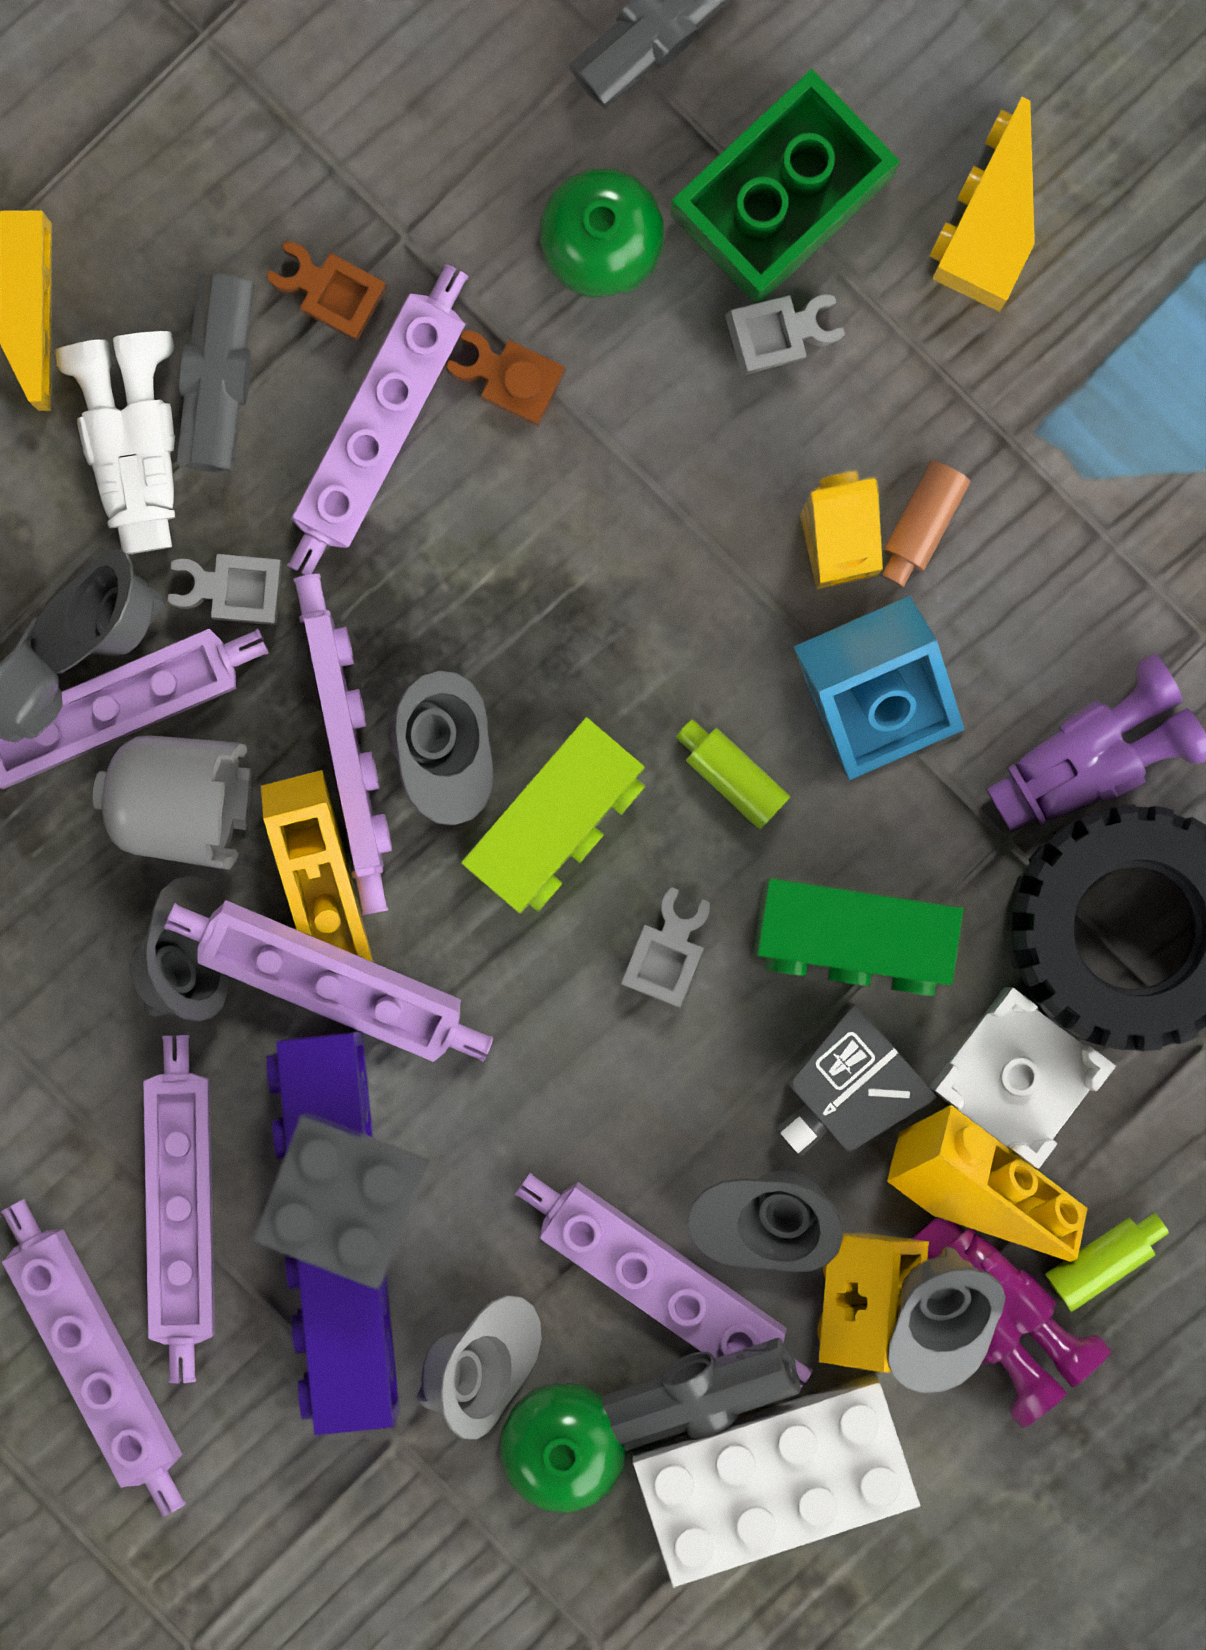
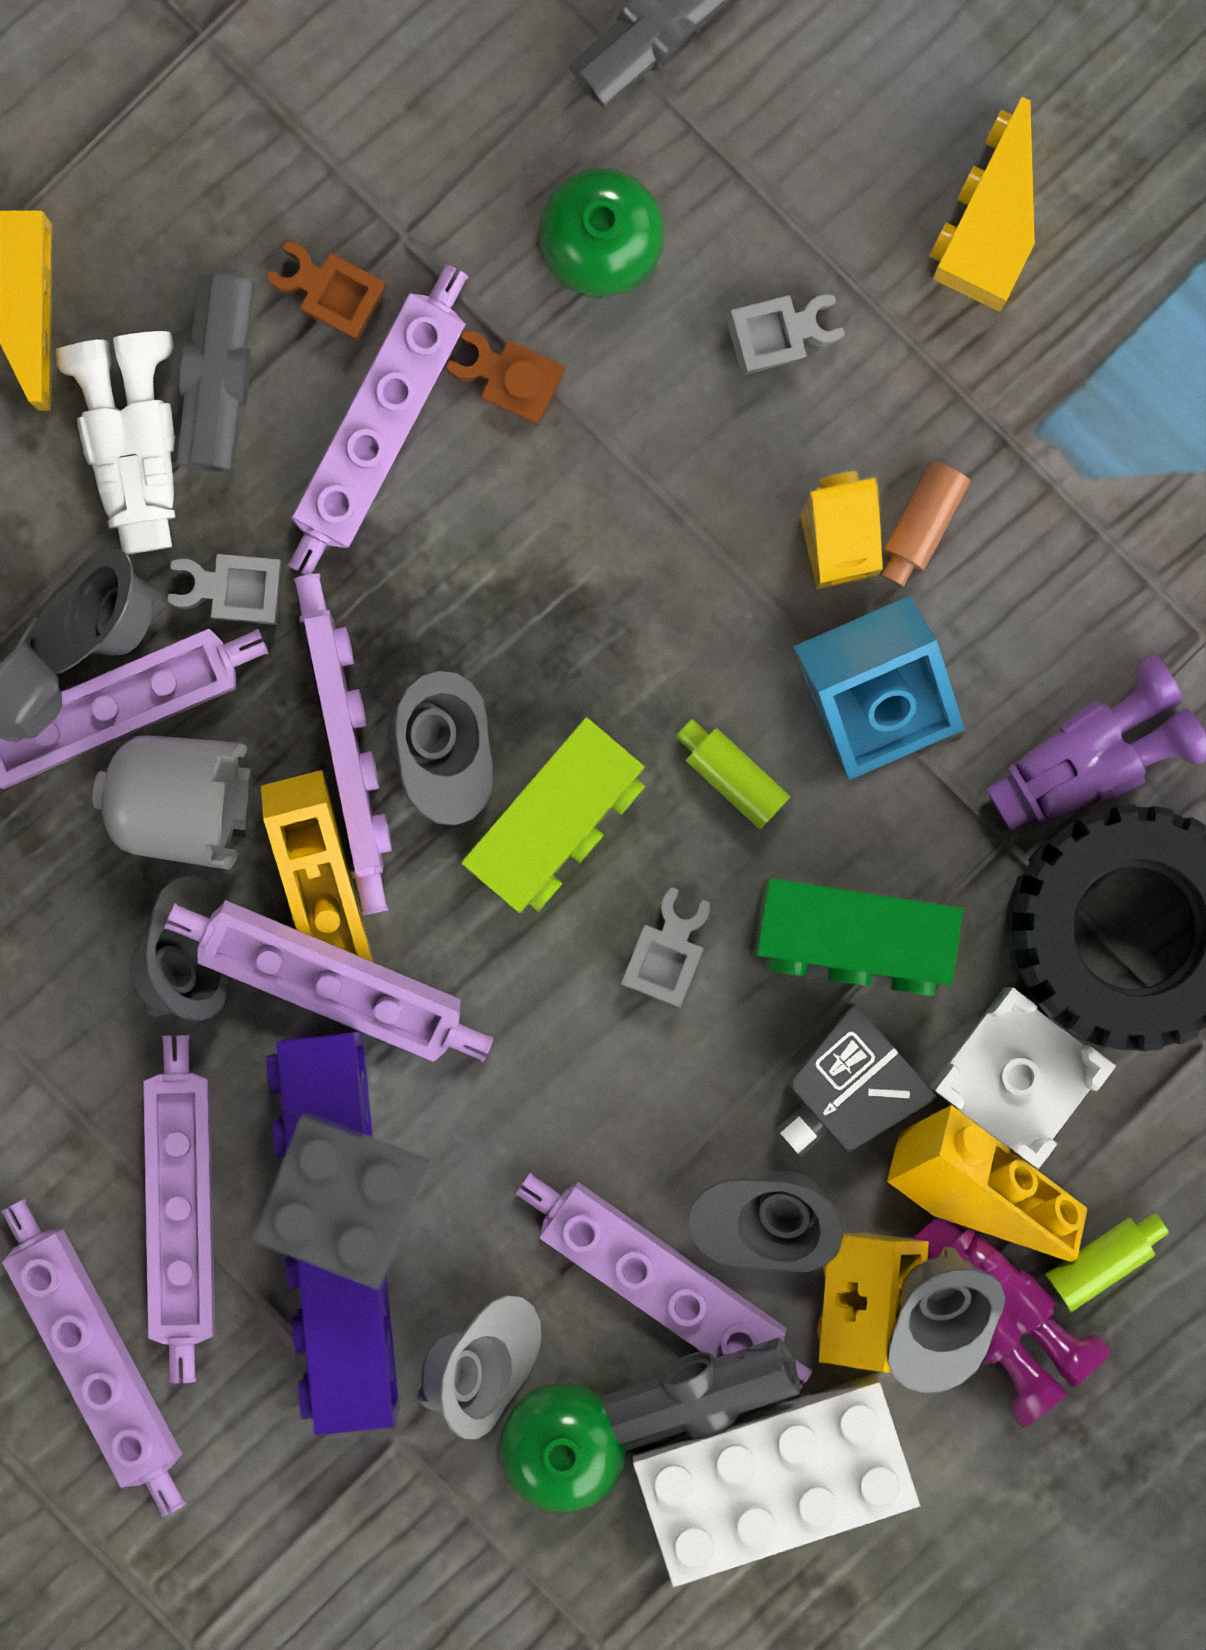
(784, 187): green brick -> none

